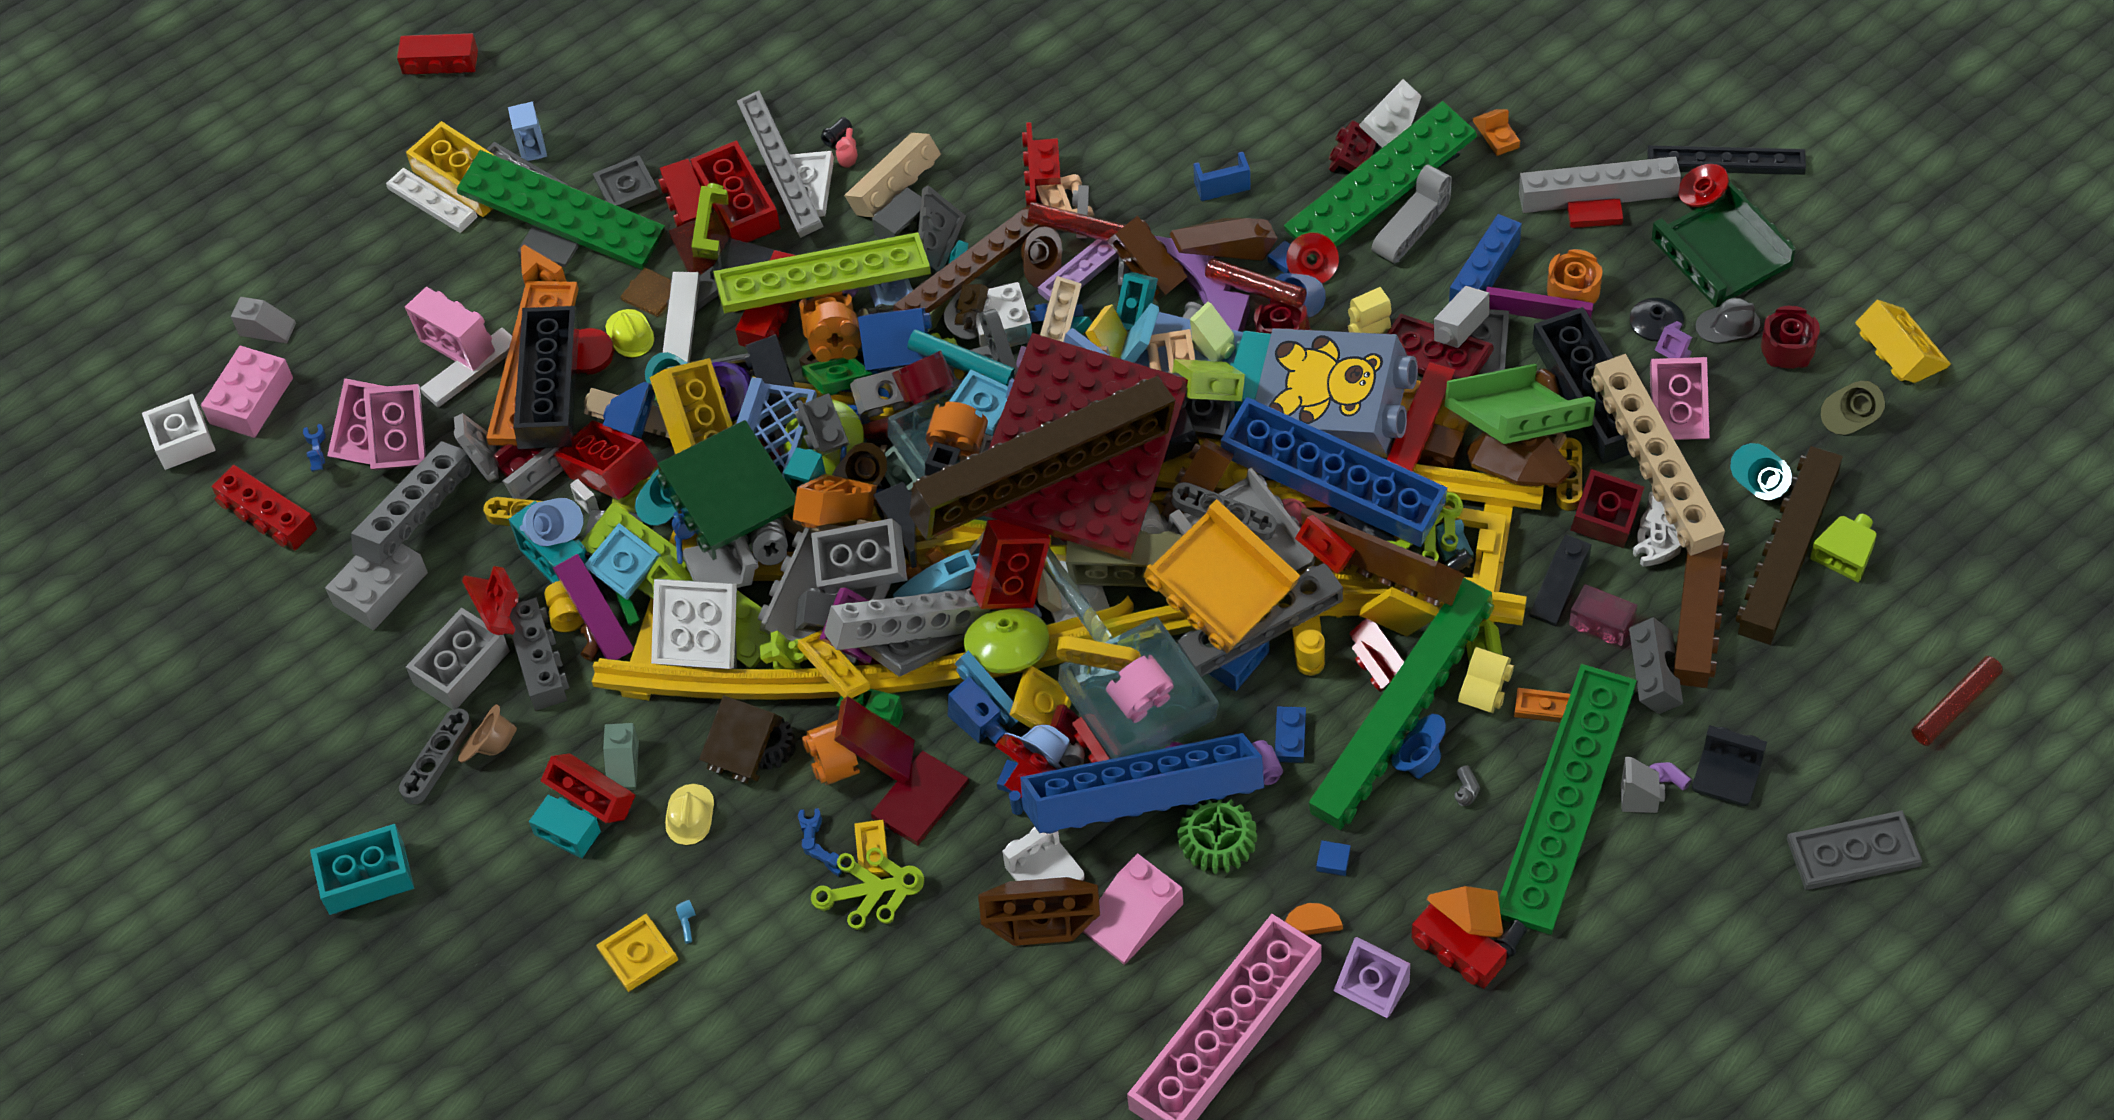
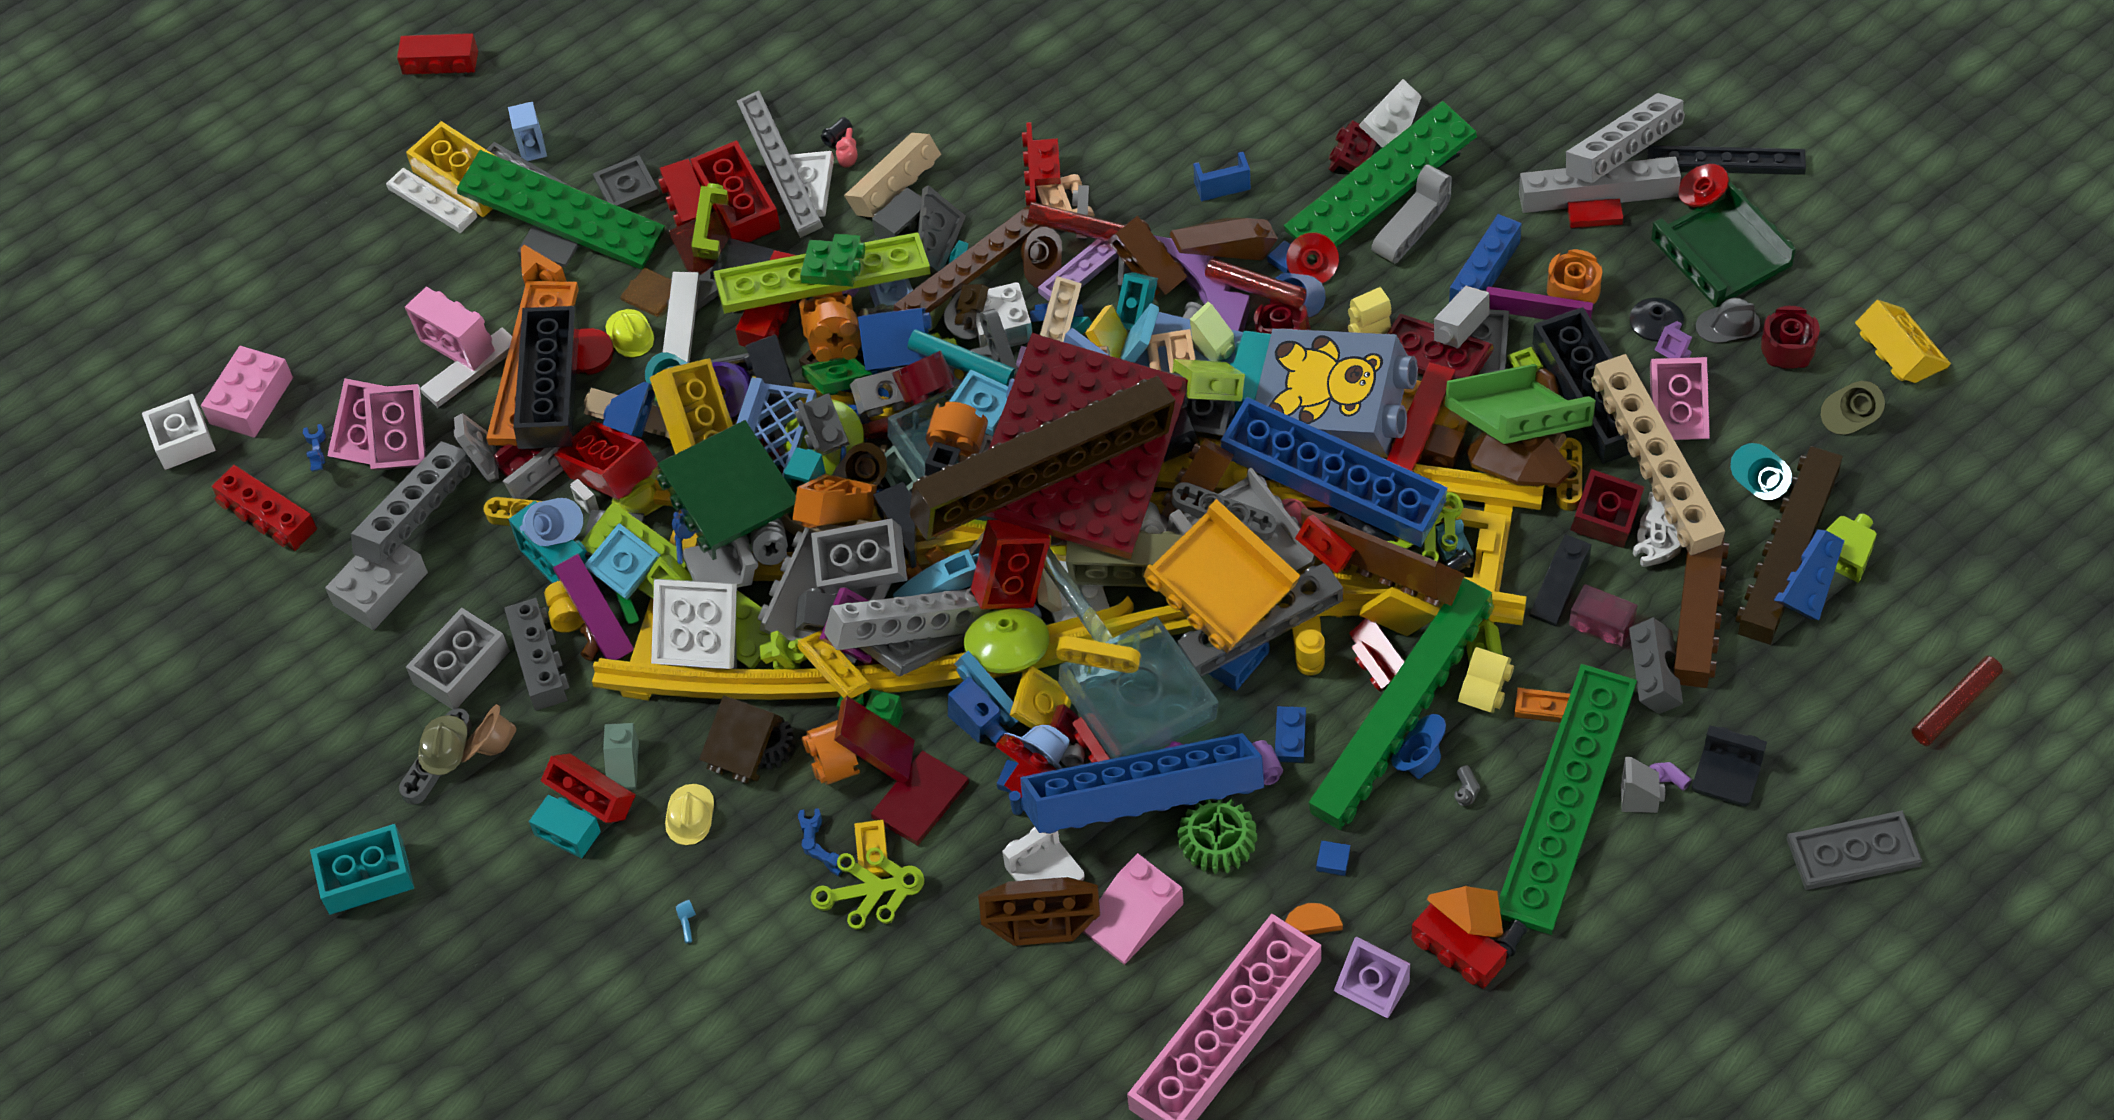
(261, 321): light grey slope -> none
(442, 745): none -> olive piece
(494, 600): red bracket -> none
(637, 952): yellow tile -> none
(653, 503): teal piece -> none
(833, 261): none -> green plate
(1140, 688): bright pink brick -> none
(1497, 131): orange slope -> none
(1523, 358): none -> lime tile
(1624, 137): none -> light grey brick
(1812, 580): none -> blue wing

